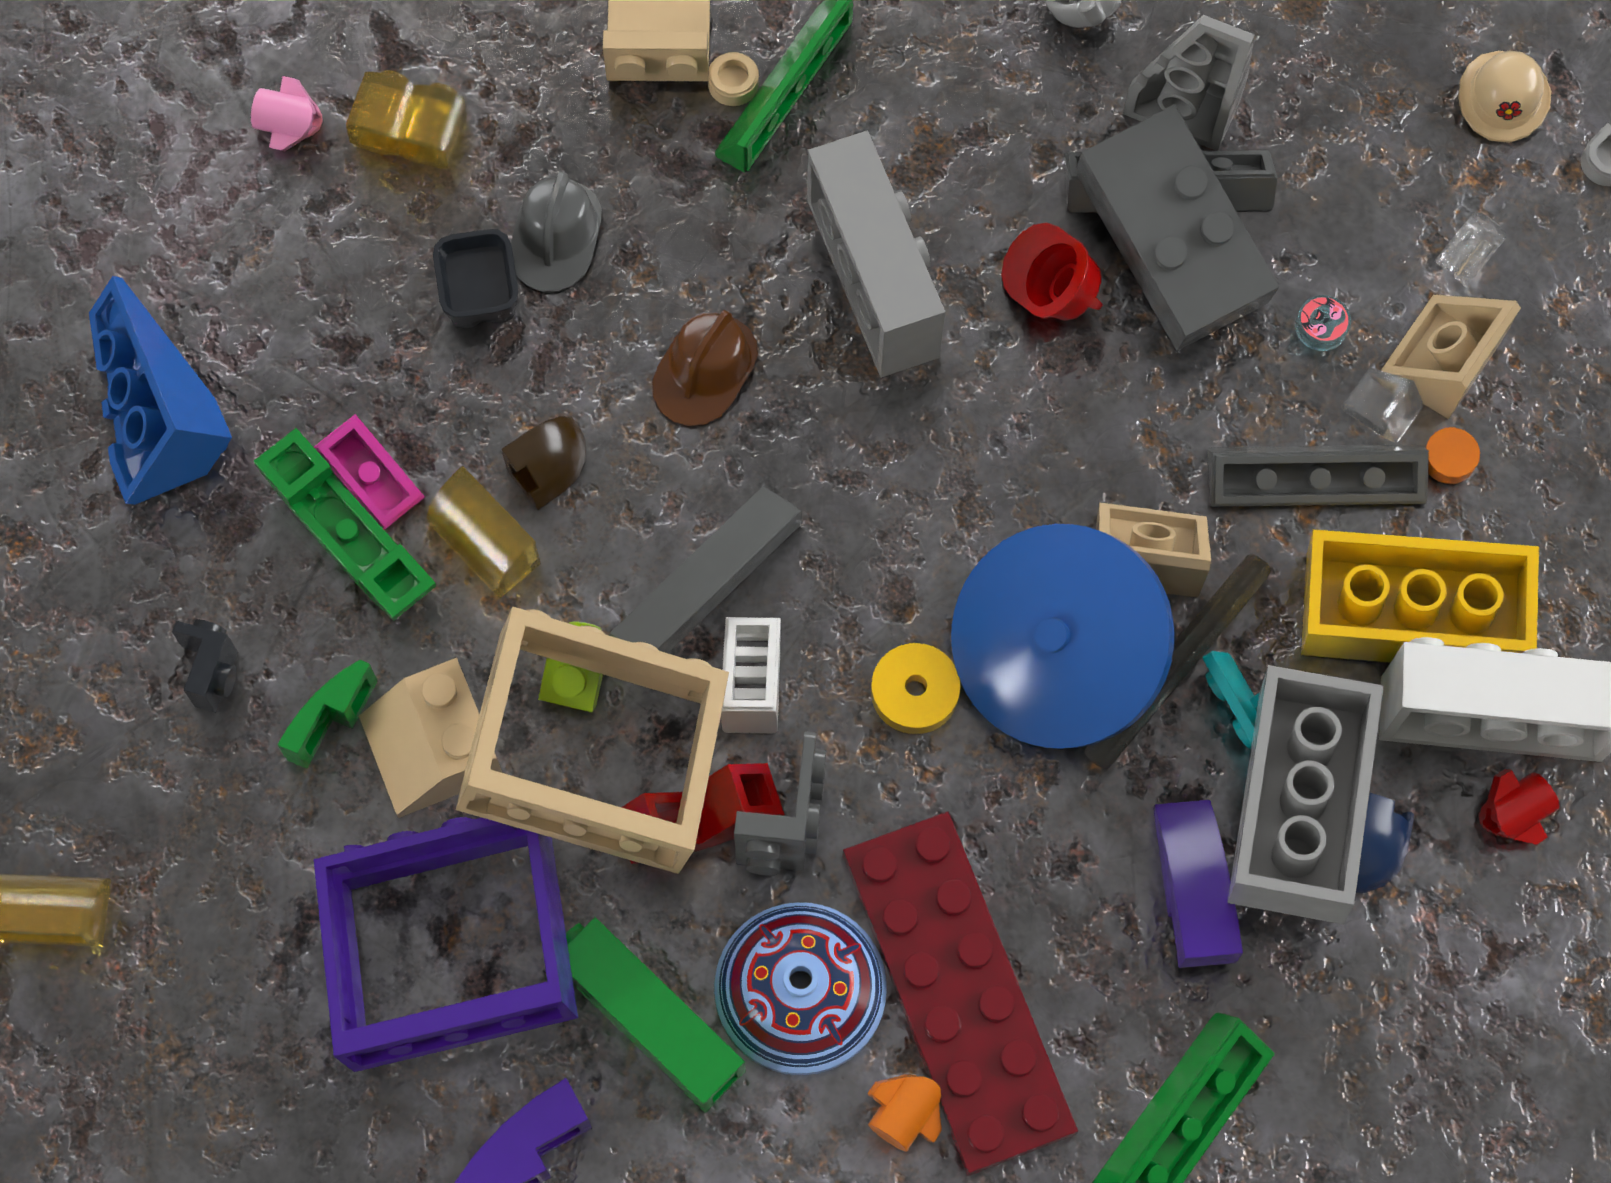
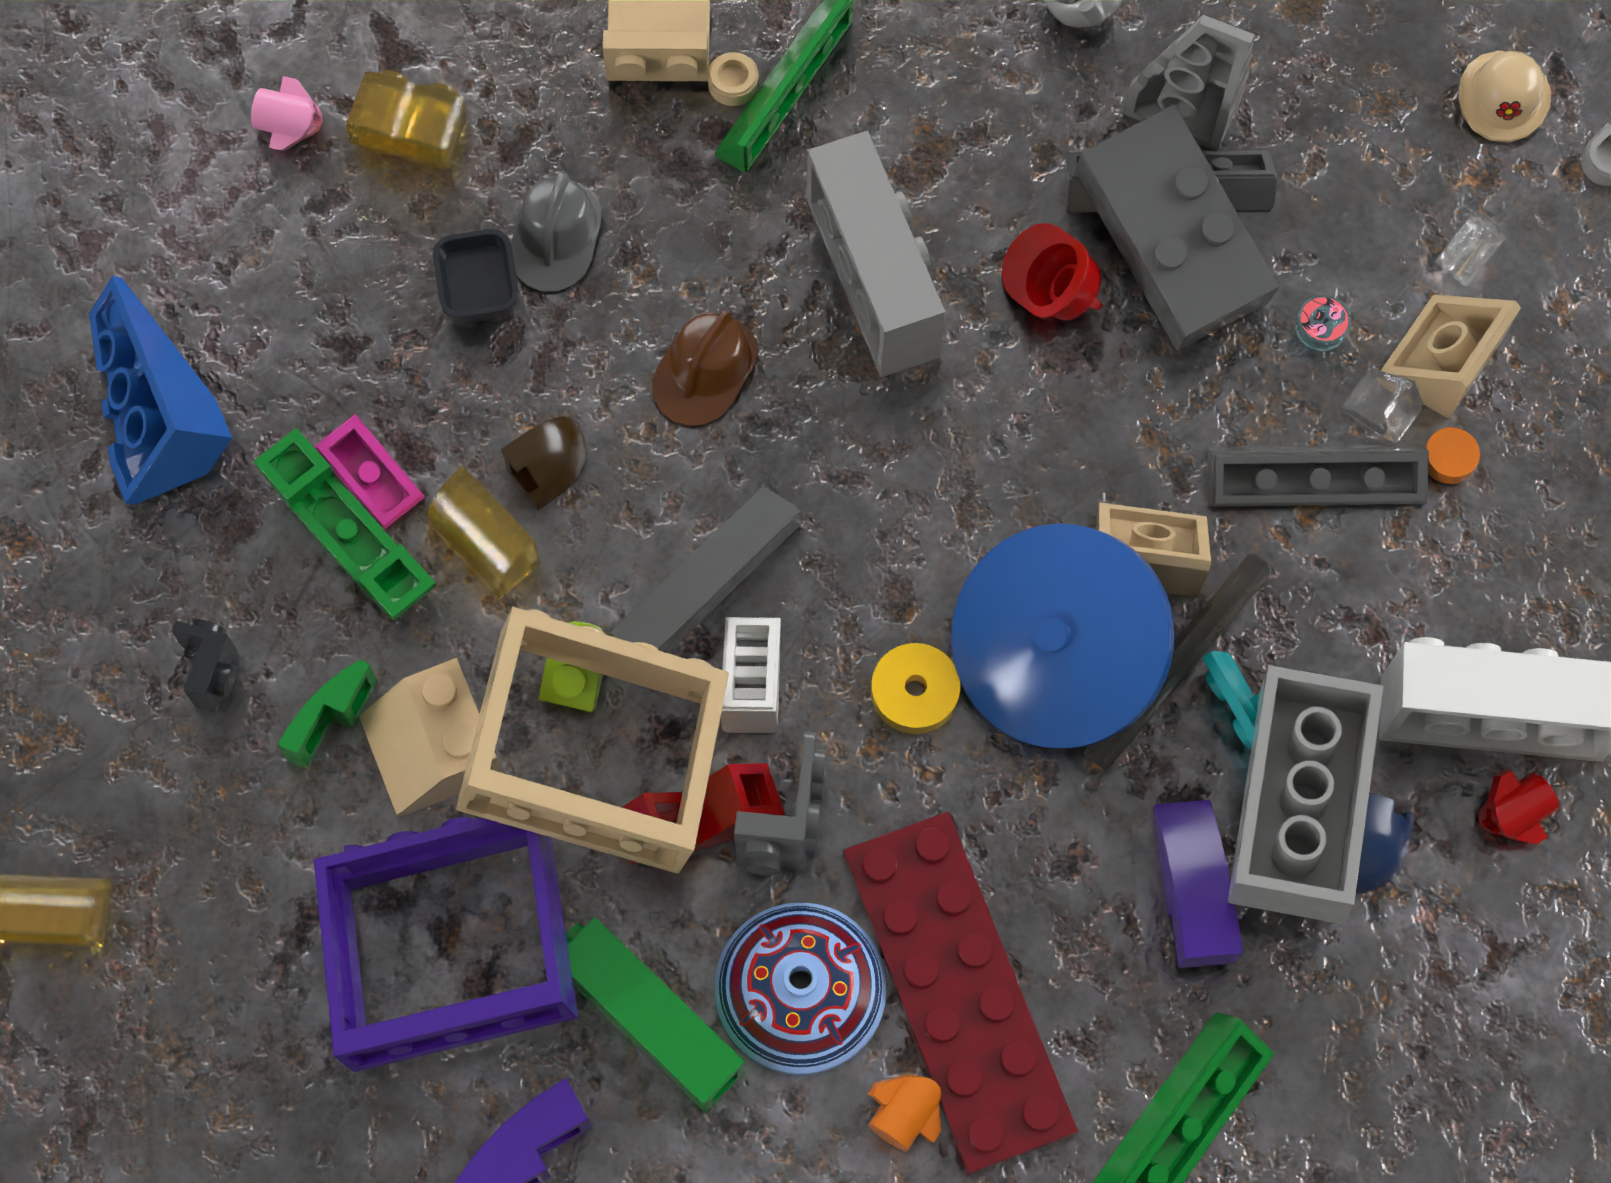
(1384, 590): yellow brick -> none

